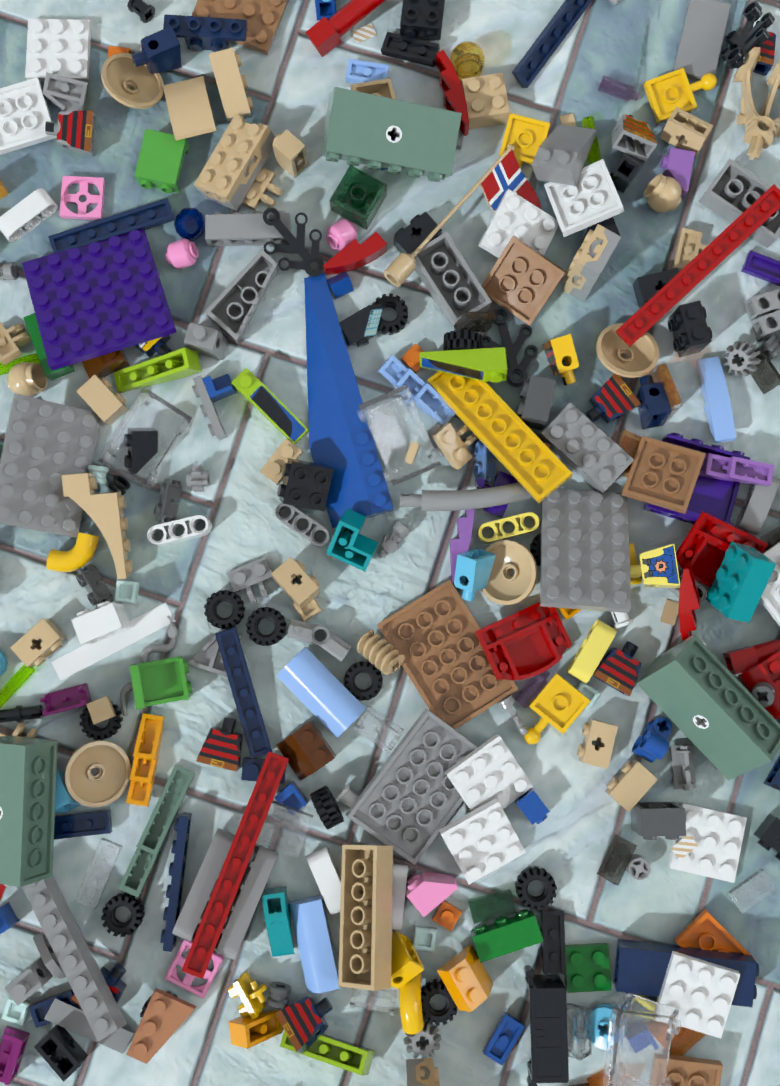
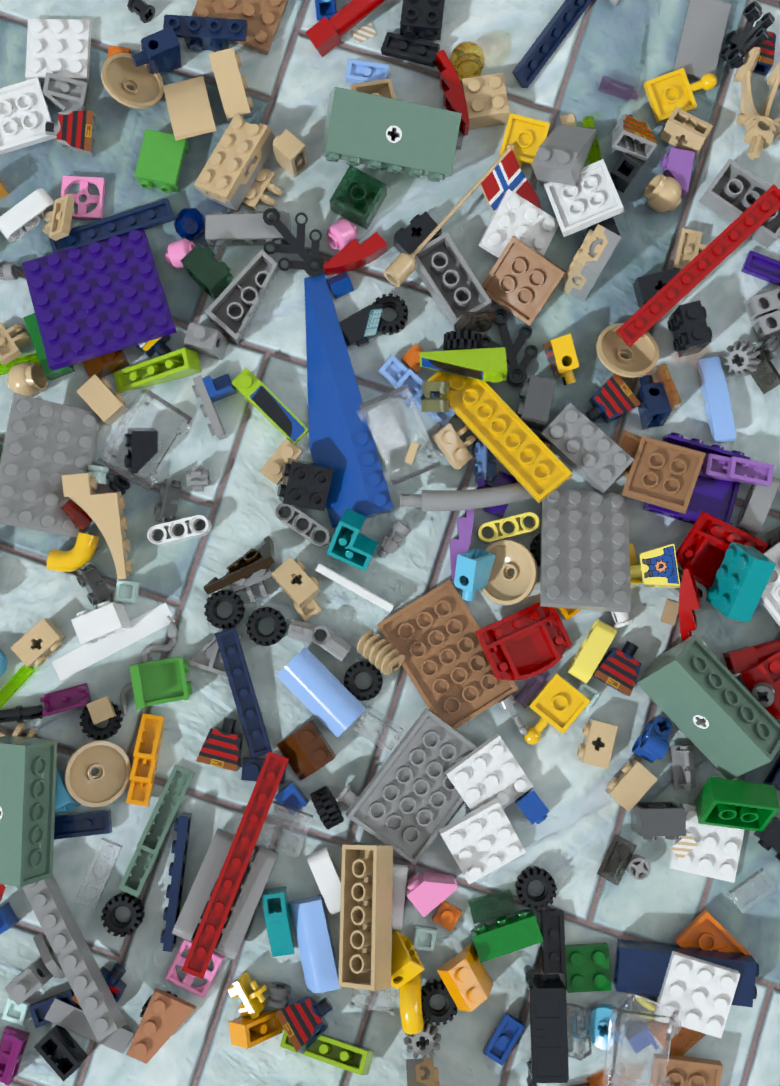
(60, 218): none -> tan hinge
(77, 515): none -> clear red cone
(207, 271): none -> clear green brick
(245, 566): none -> dark brown wing
(357, 589): none -> white tile
(435, 404): none -> olive wheel
(736, 804): none -> green brick

